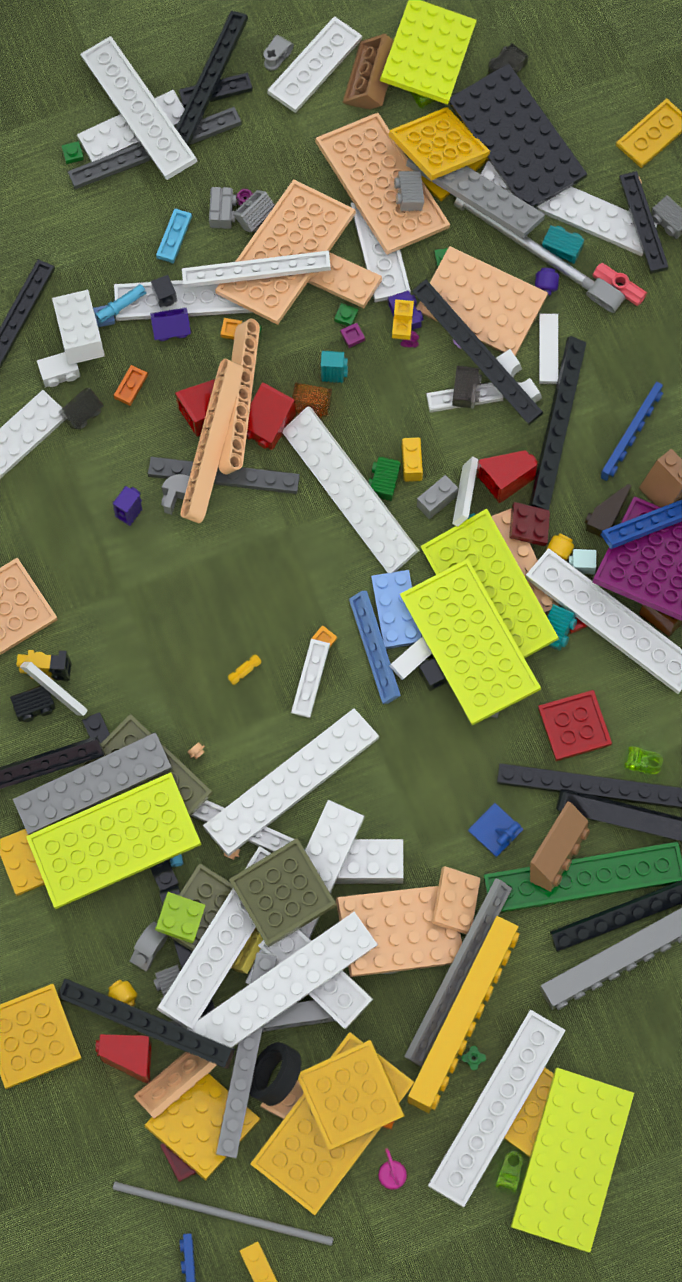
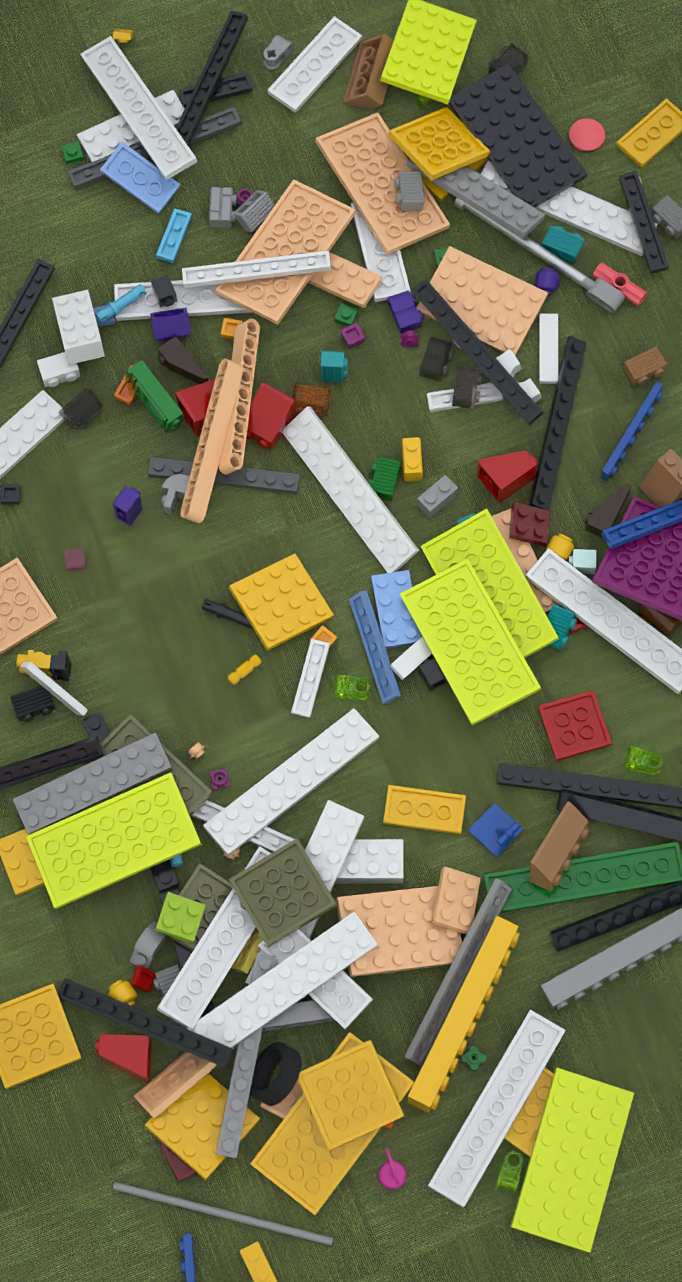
(10, 494): none -> black plate
(75, 559): none -> clear pink plate
(122, 35): none -> yellow plate
(139, 178): none -> light blue plate
(142, 979): none -> red plate
(154, 396): none -> green door
(180, 361): none -> dark brown slope
(214, 775): none -> magenta plate
(226, 612): none -> black pin
(281, 601): none -> yellow plate
(350, 687): none -> clear neon green piece
(402, 319): yellow slope -> none
(424, 809): none -> yellow tile
(436, 359): none -> clear smoke brick
(465, 491): white tile -> none
(587, 135): none -> coral dish
(645, 366): none -> medium nougat brick

